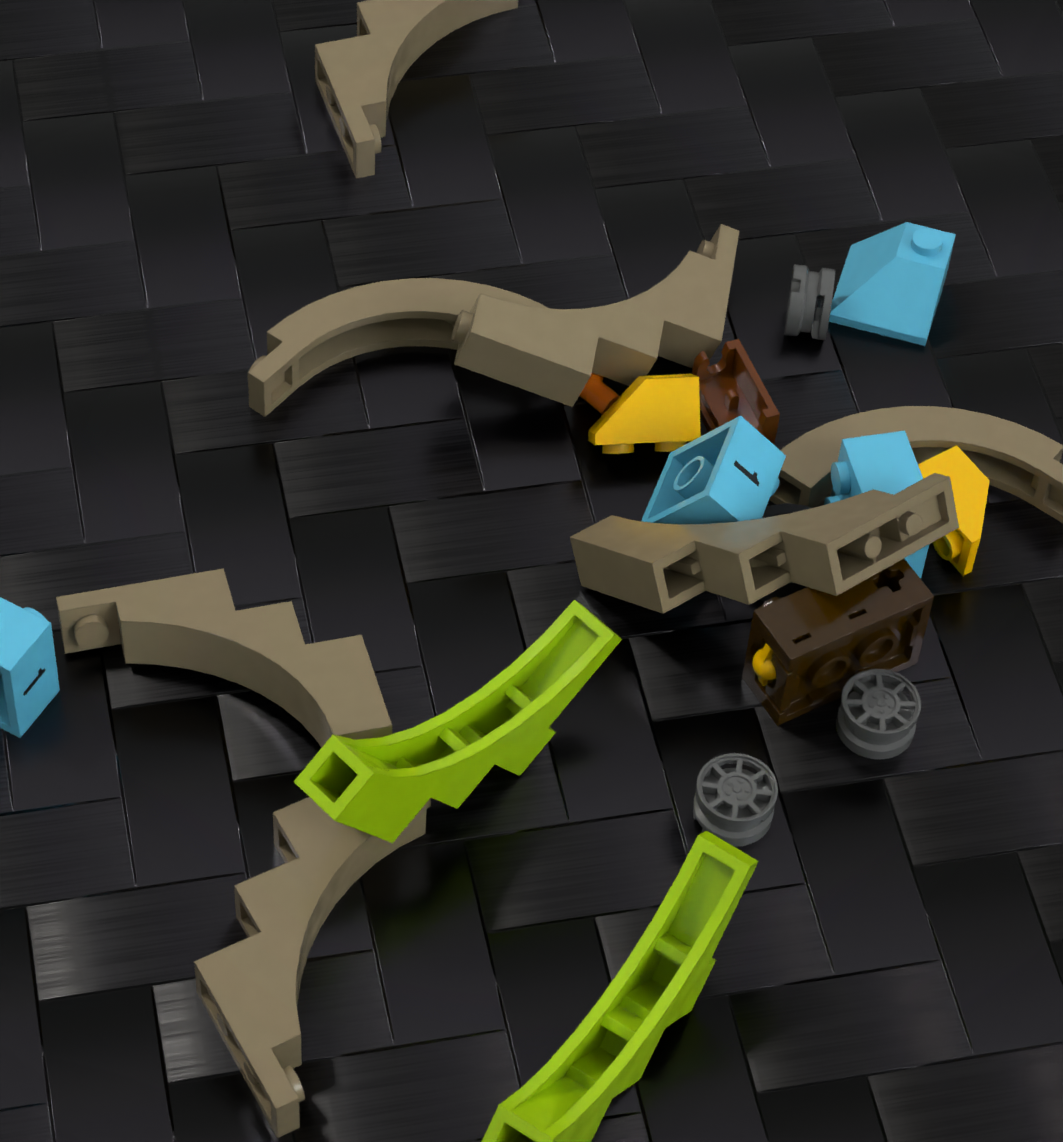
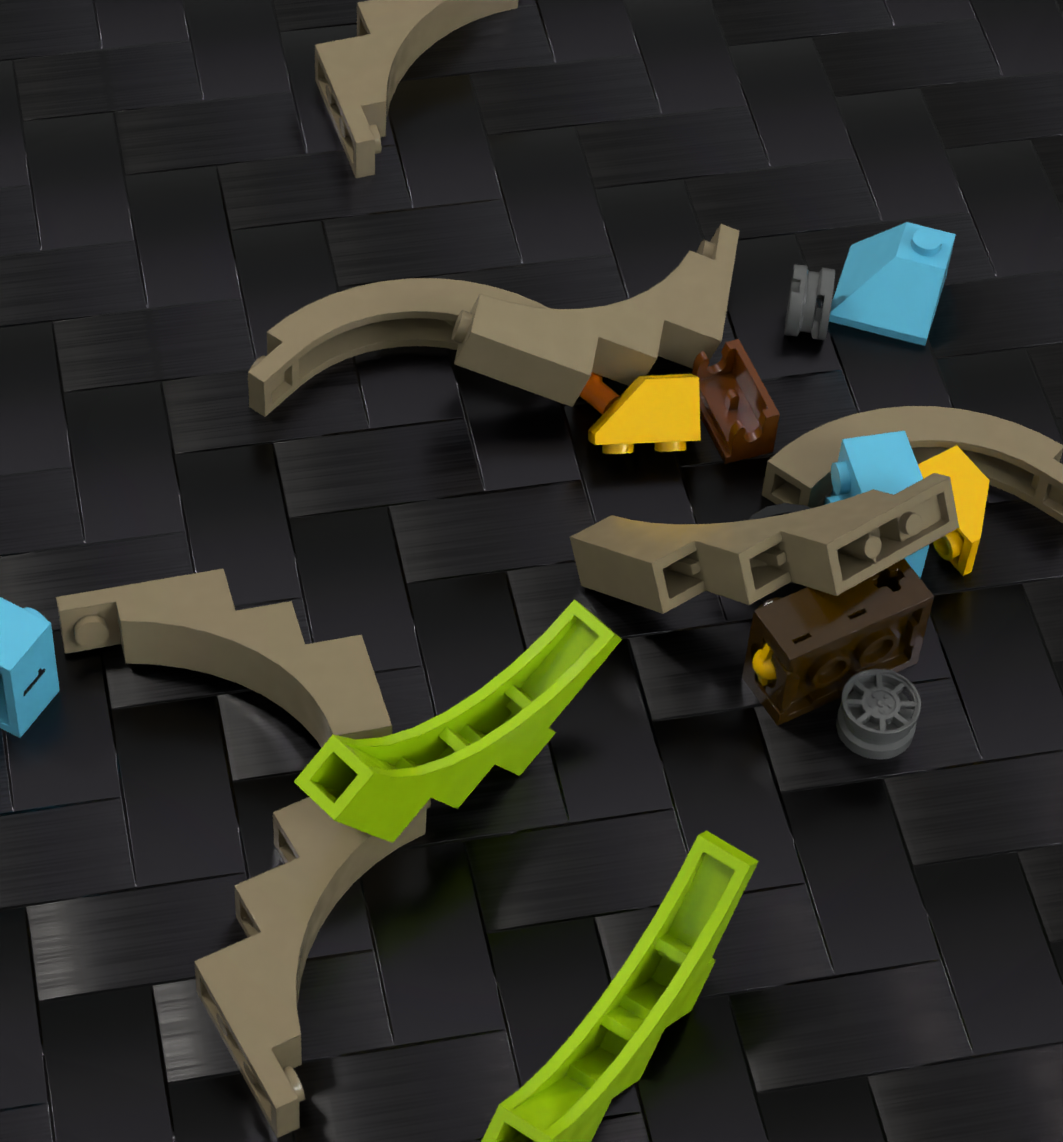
(717, 478): medium azure brick -> none
(734, 800): dark grey wheel -> none

